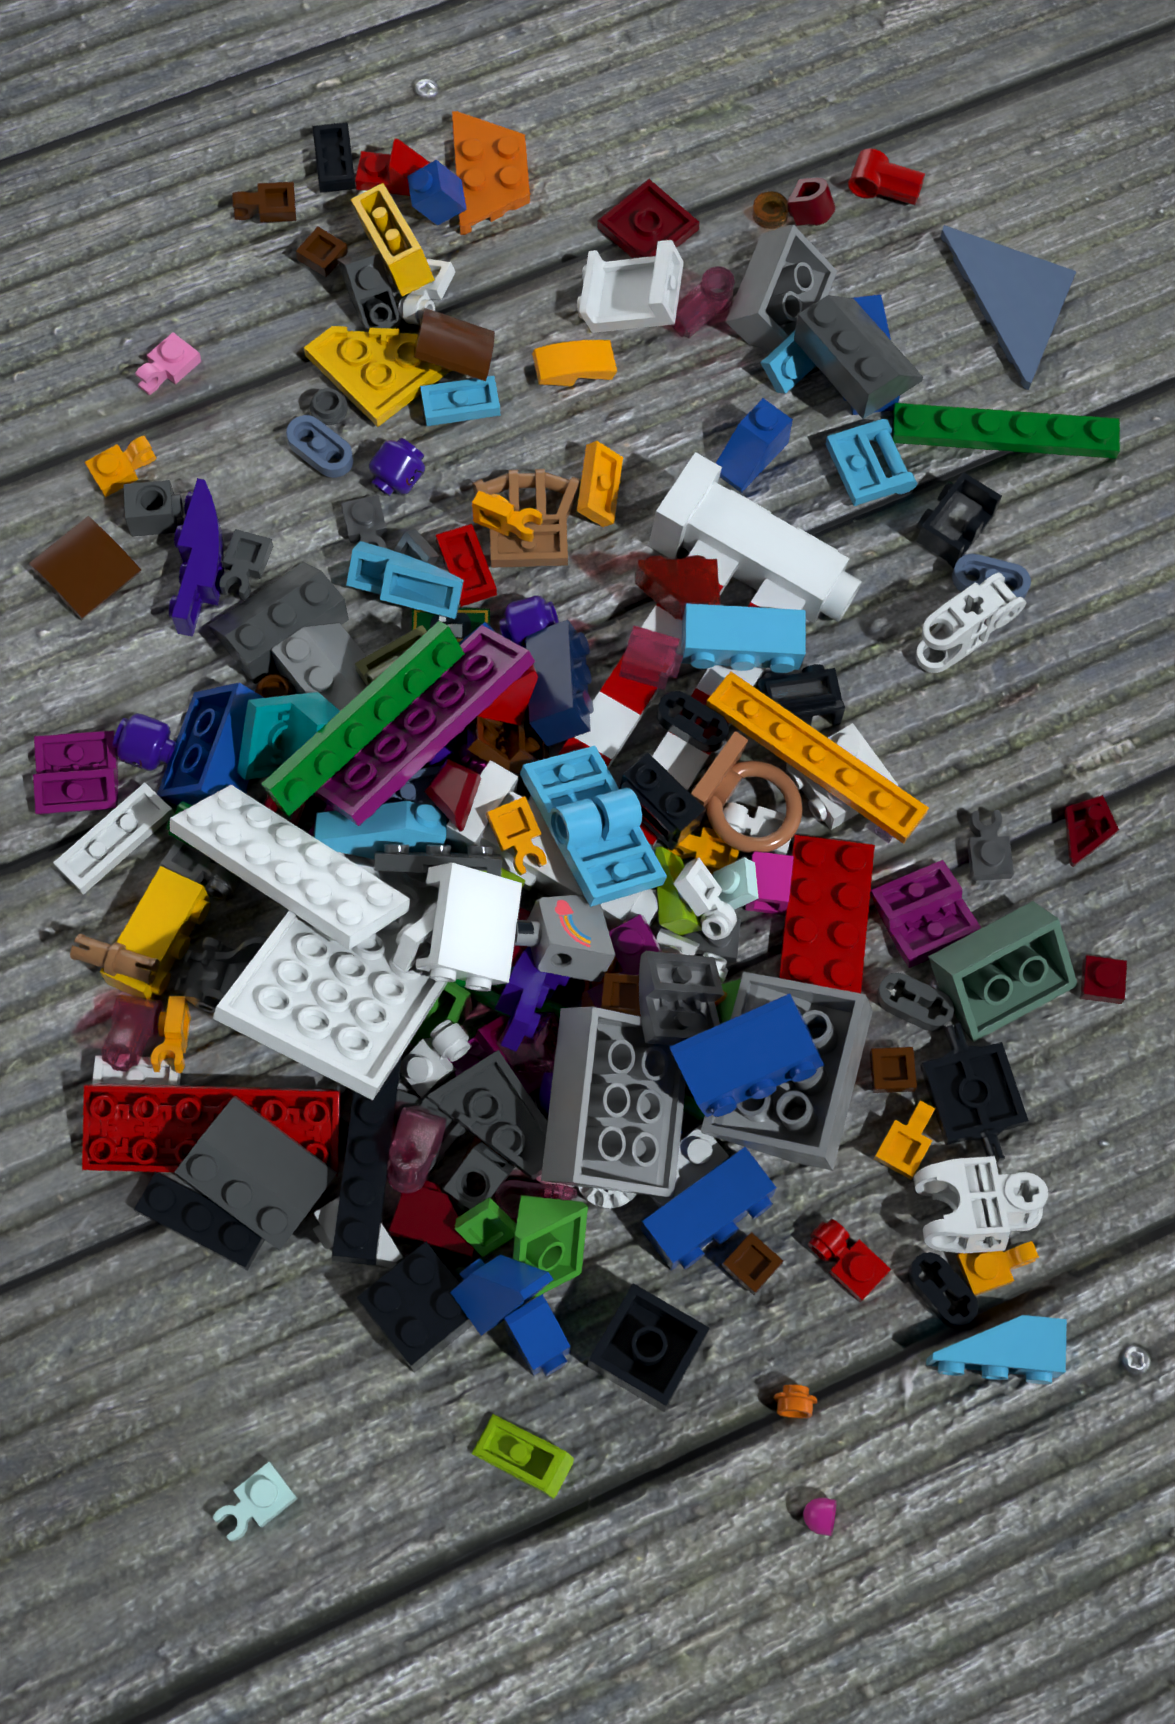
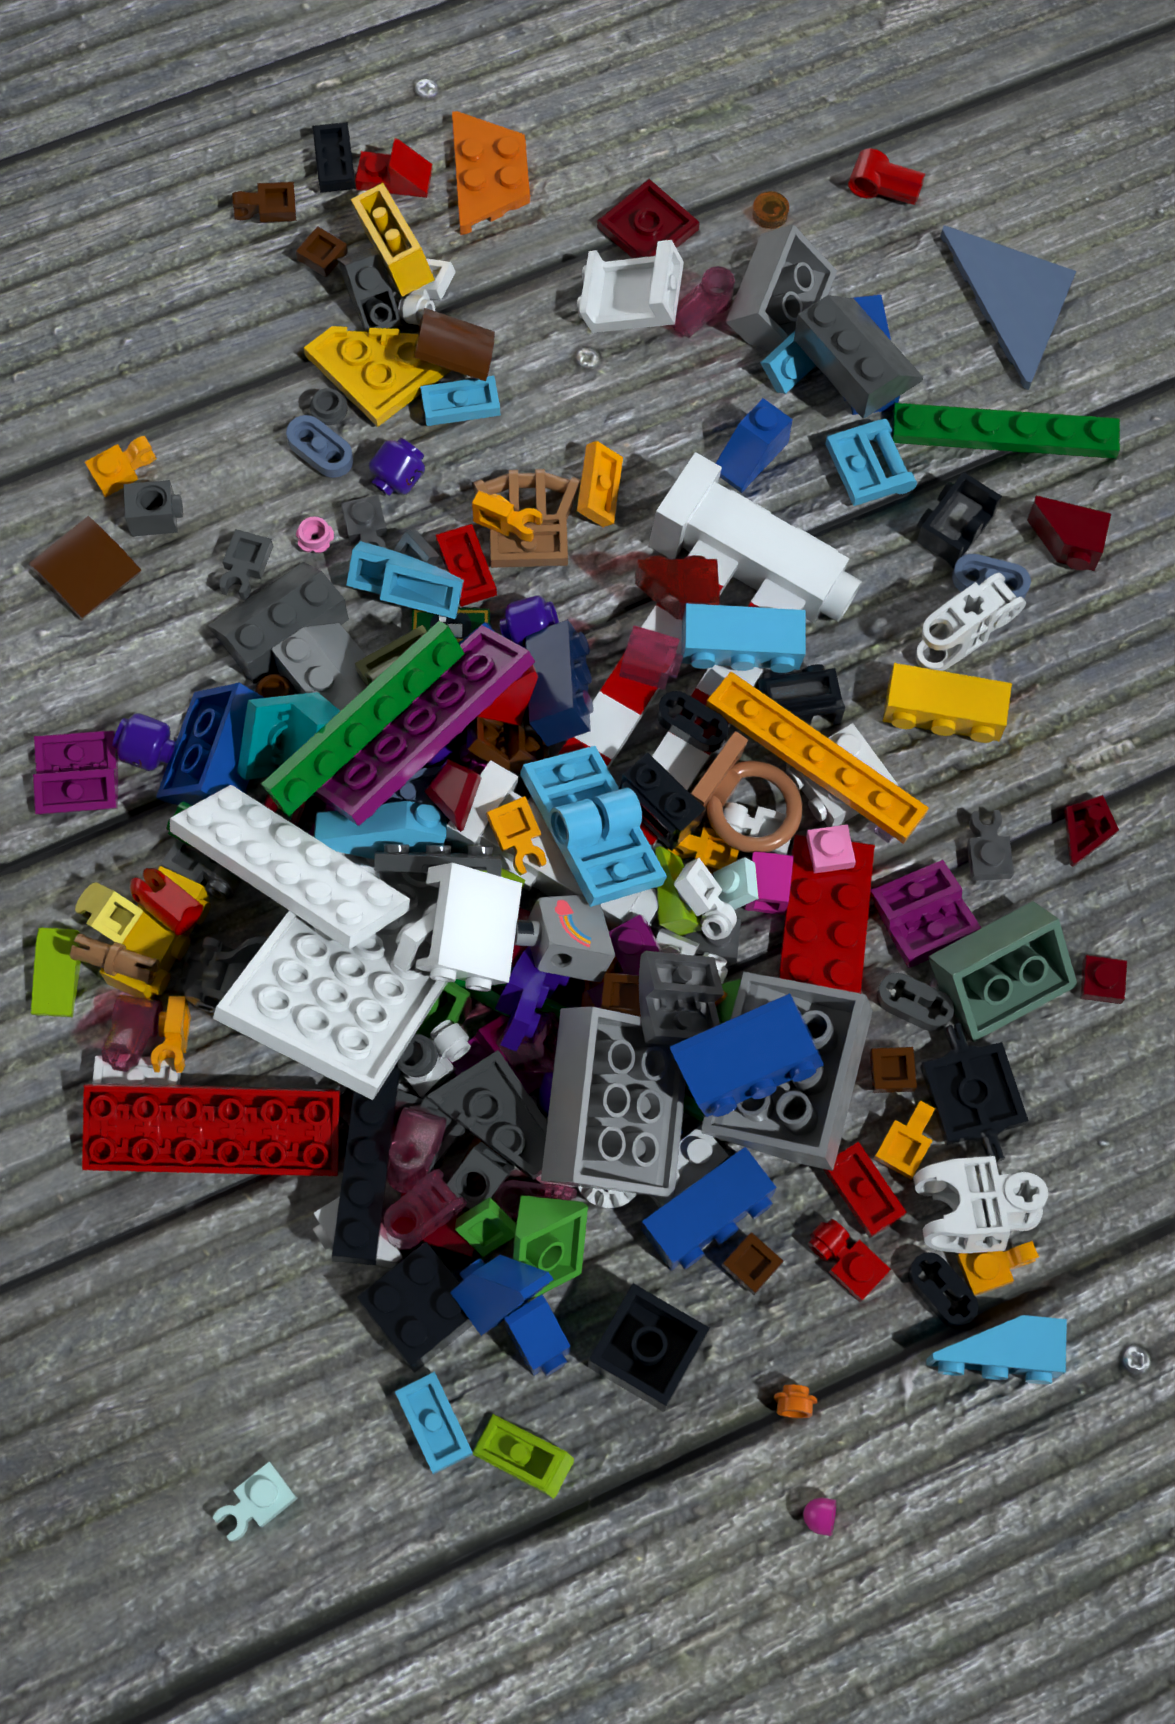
(55, 973): none -> lime slope
(107, 911): none -> light yellow leg
(113, 838): white plate -> none
(169, 360): bright pink plate -> none
(169, 902): none -> red piece
(198, 1220): black plate -> none
(202, 557): dark purple slope -> none
(256, 1172): dark grey slope -> none
(314, 526): none -> bright pink plate
(418, 1057): none -> dark grey plate
(424, 1209): none -> clear pink piece
(434, 1423): none -> medium azure plate
(436, 192): blue brick -> none
(567, 361): light orange slope -> none
(811, 202): dark red plate -> none
(830, 848): none -> bright pink plate
(865, 1190): none -> red plate
(947, 703): none -> yellow brick
(1070, 531): none -> dark red slope

